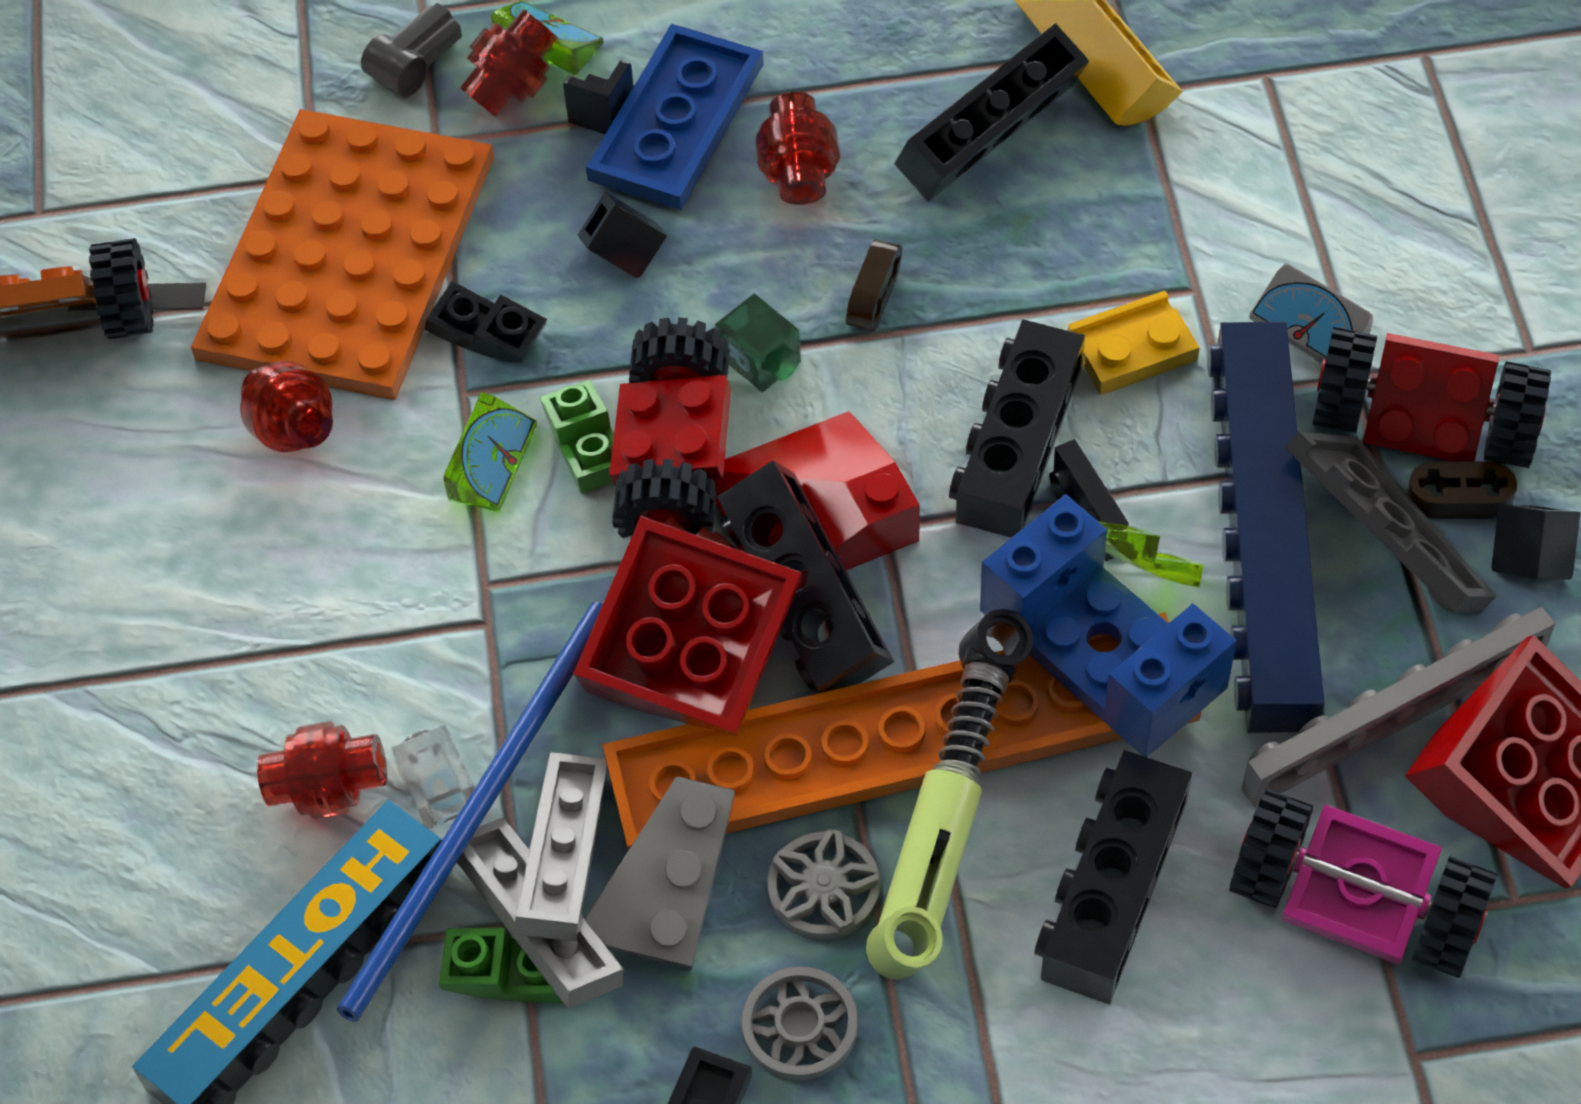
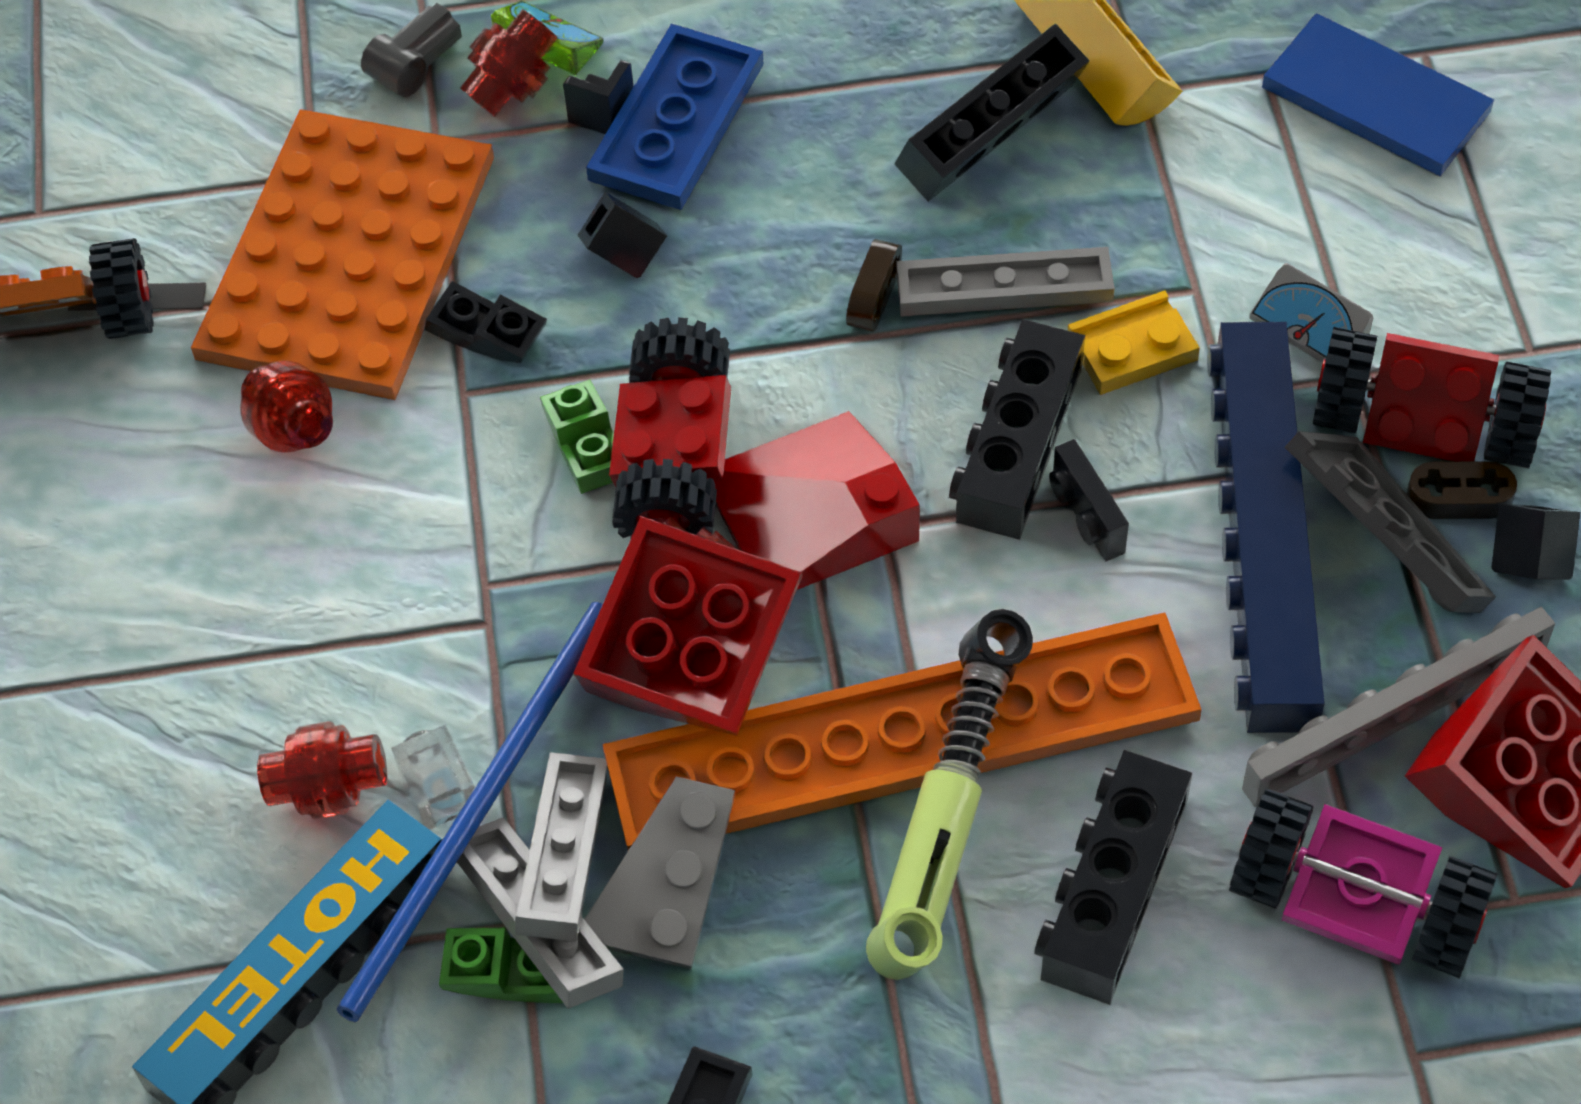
(488, 453): slope -> none
(760, 343): clear green brick -> none
(797, 148): clear red piece -> none
(799, 1023): light grey wheel -> none
(823, 885): light grey wheel -> none
(855, 645): black brick -> none
(1004, 281): none -> light grey plate
(1066, 596): blue plate -> none
(1140, 549): clear neon green slope -> none
(1378, 94): none -> blue tile

